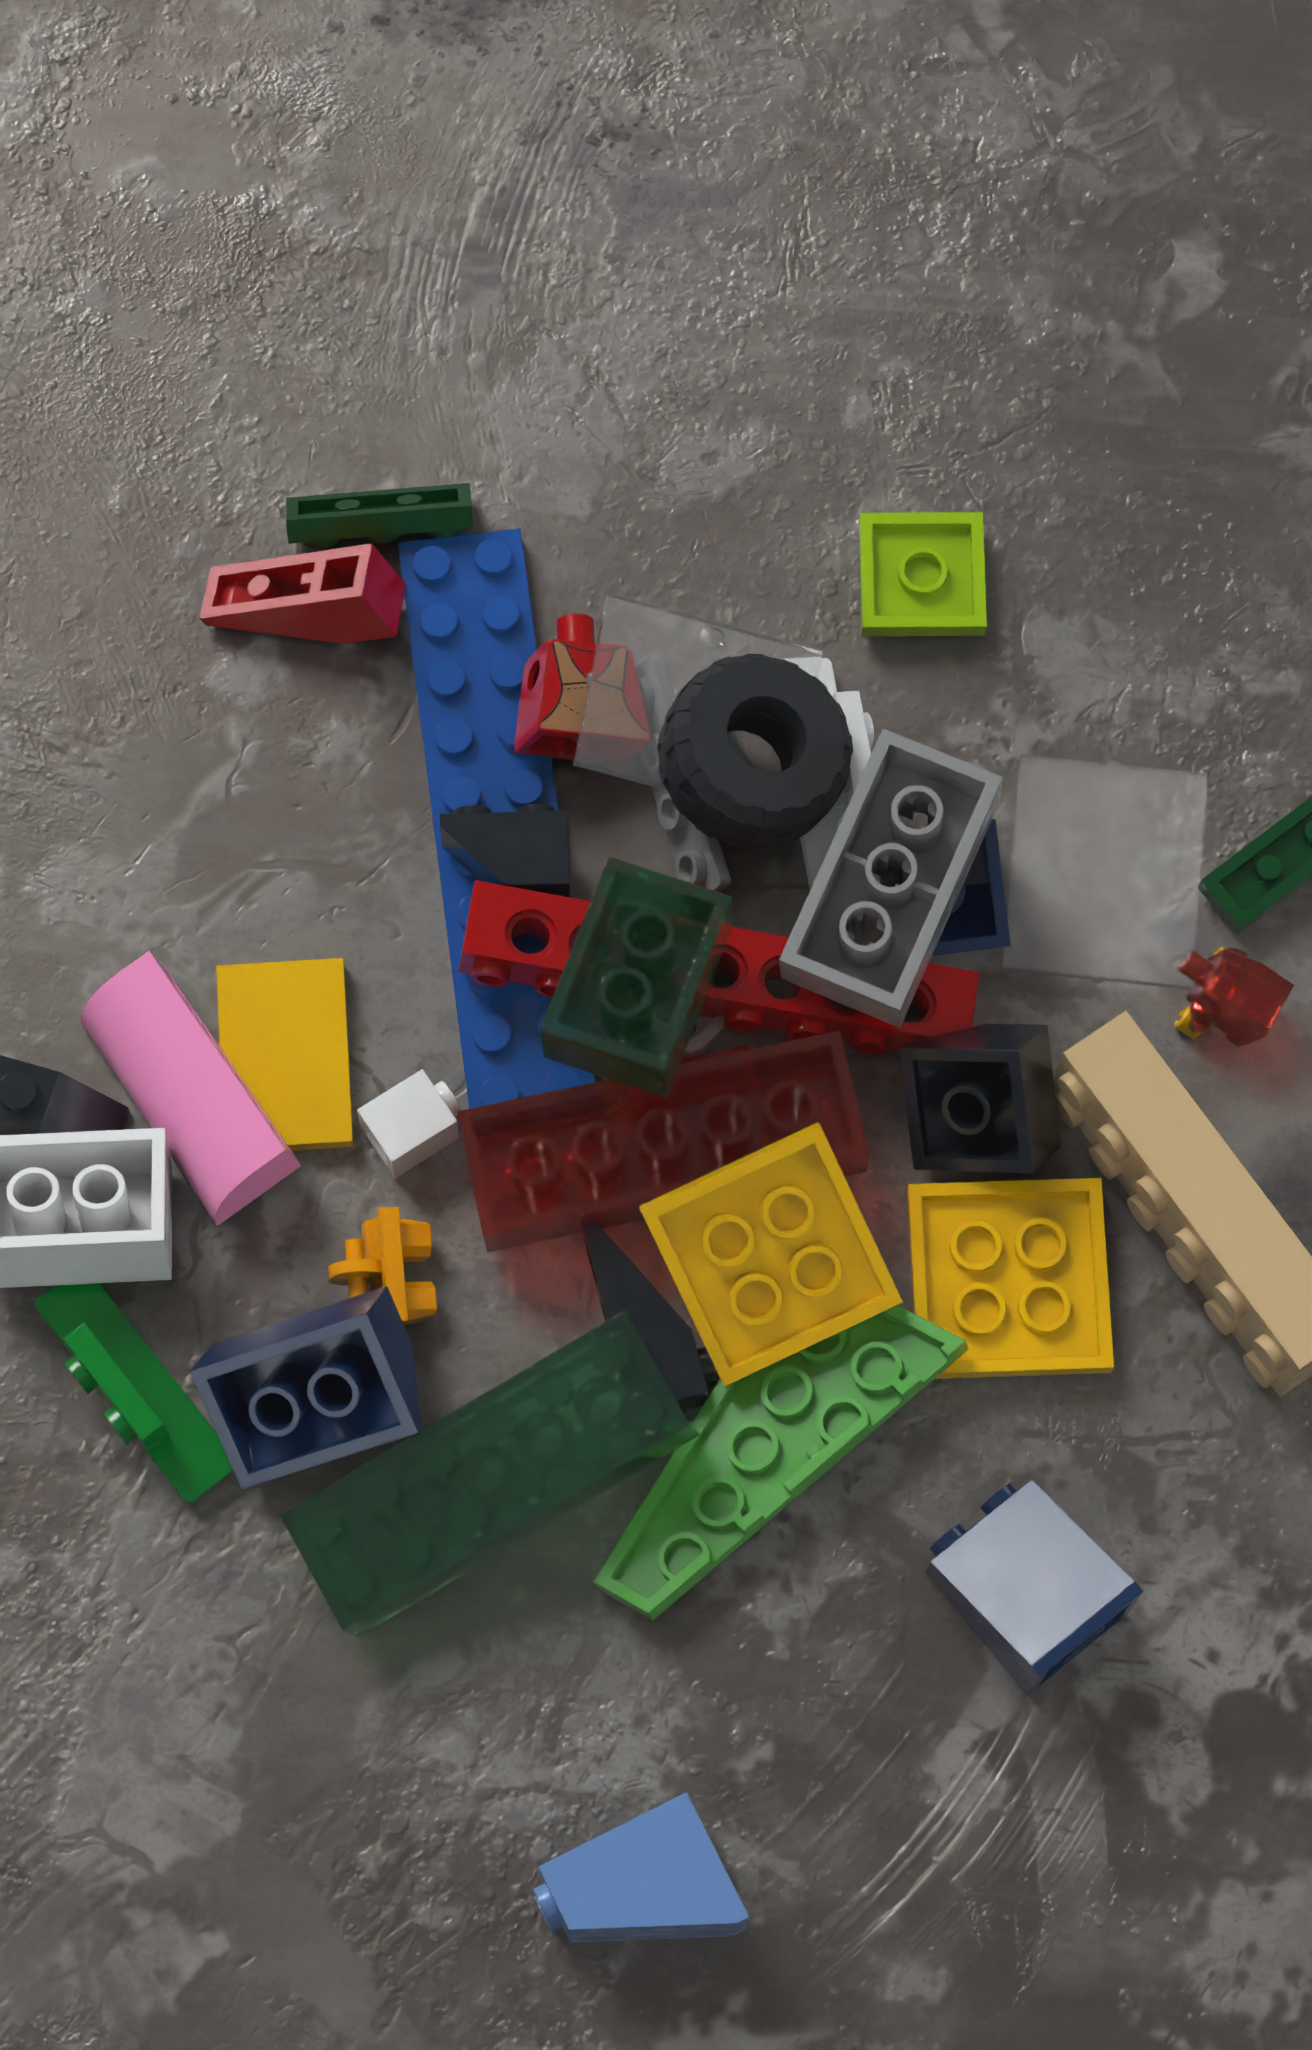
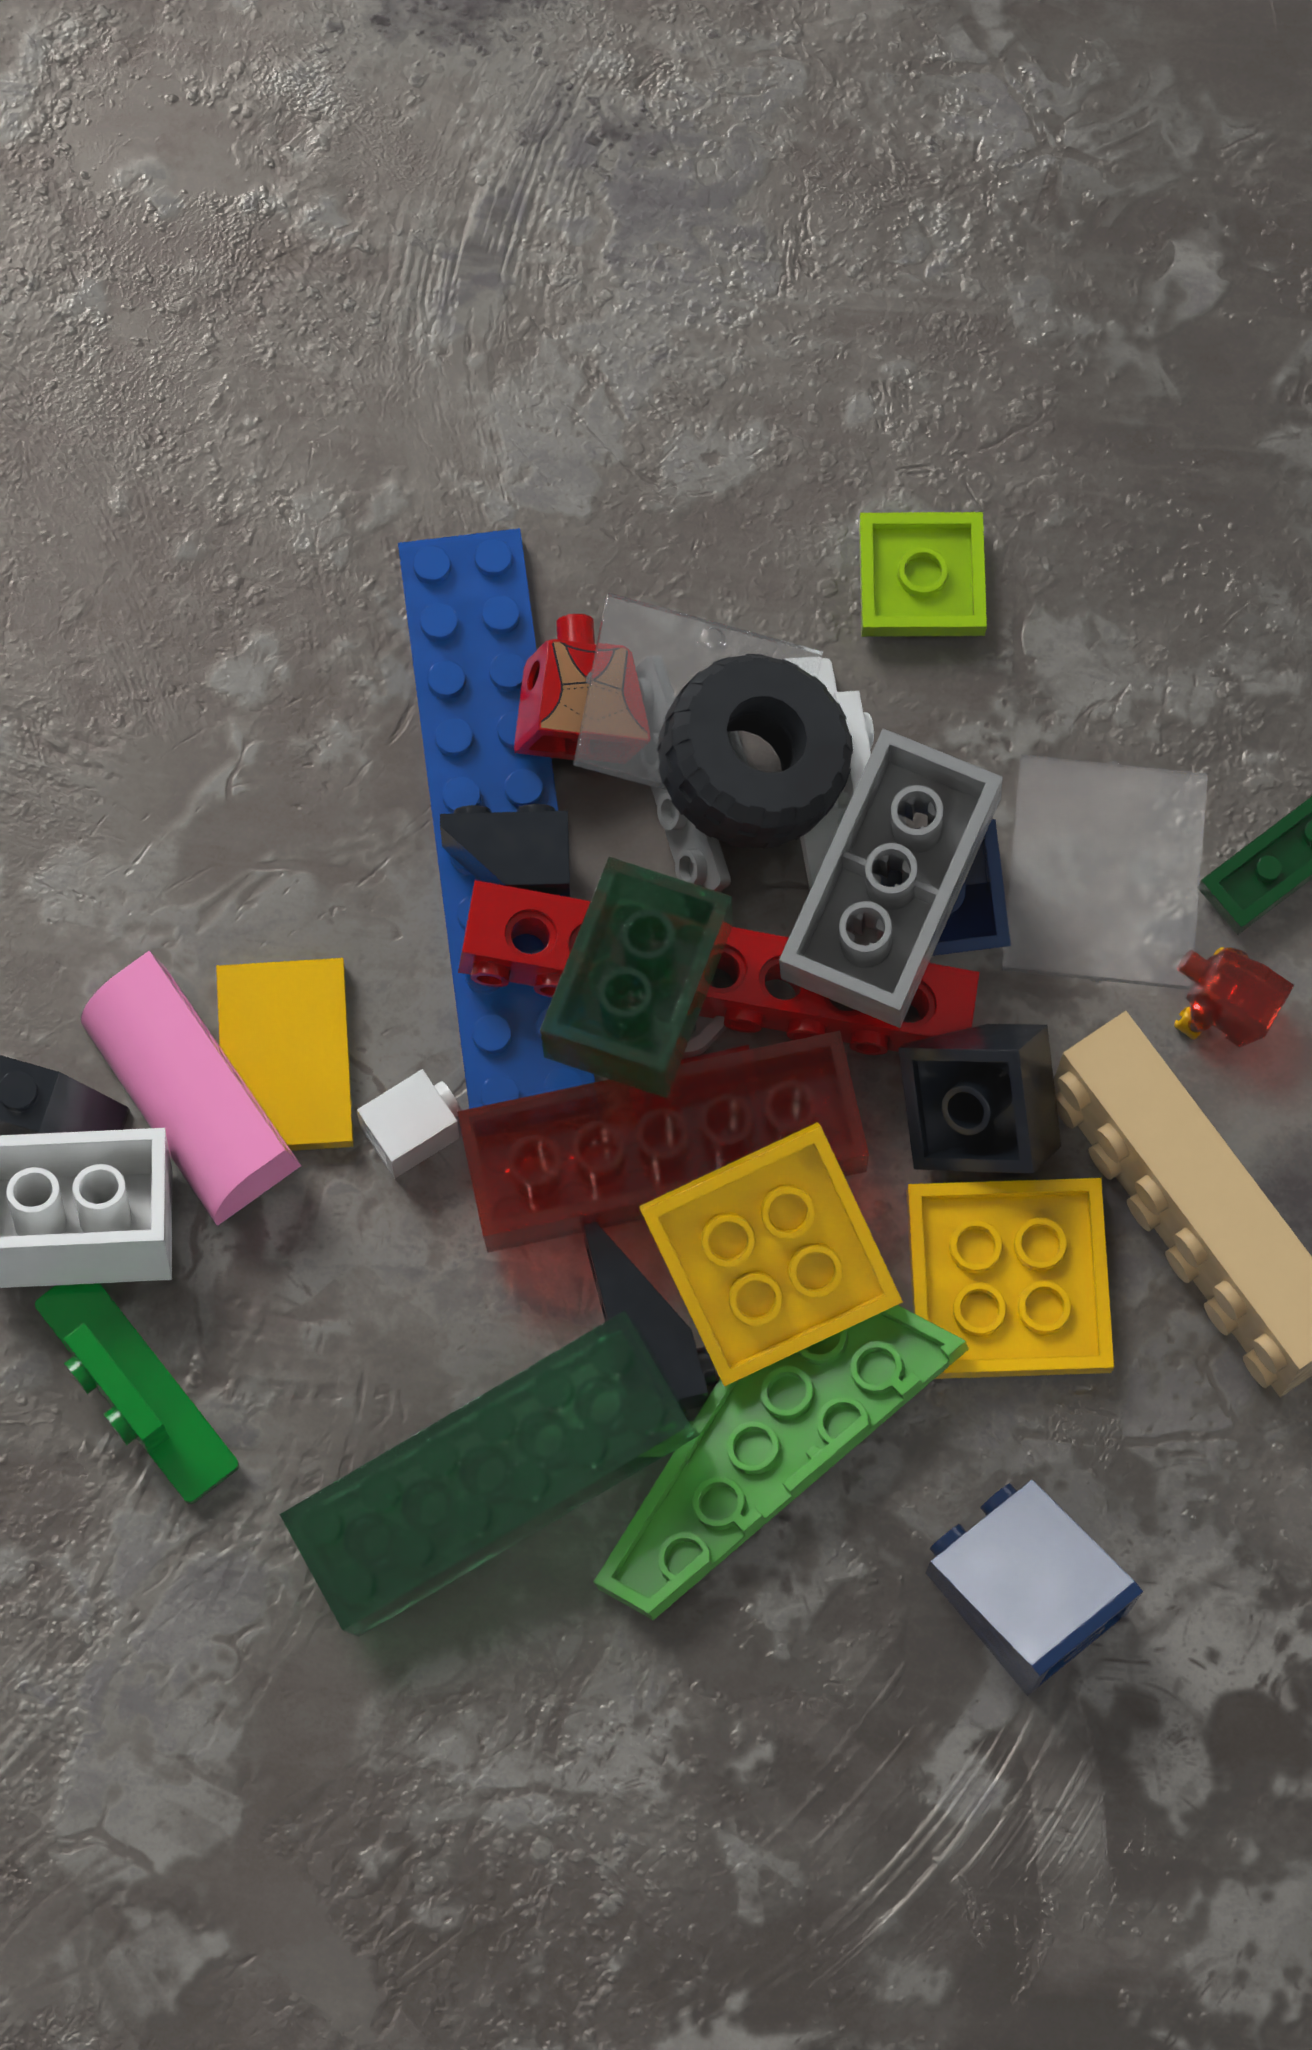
(311, 596): red slope -> none
(311, 1388): dark blue slope -> none
(379, 514): dark green plate -> none
(379, 1261): light orange hips -> none
(643, 1882): medium blue slope -> none

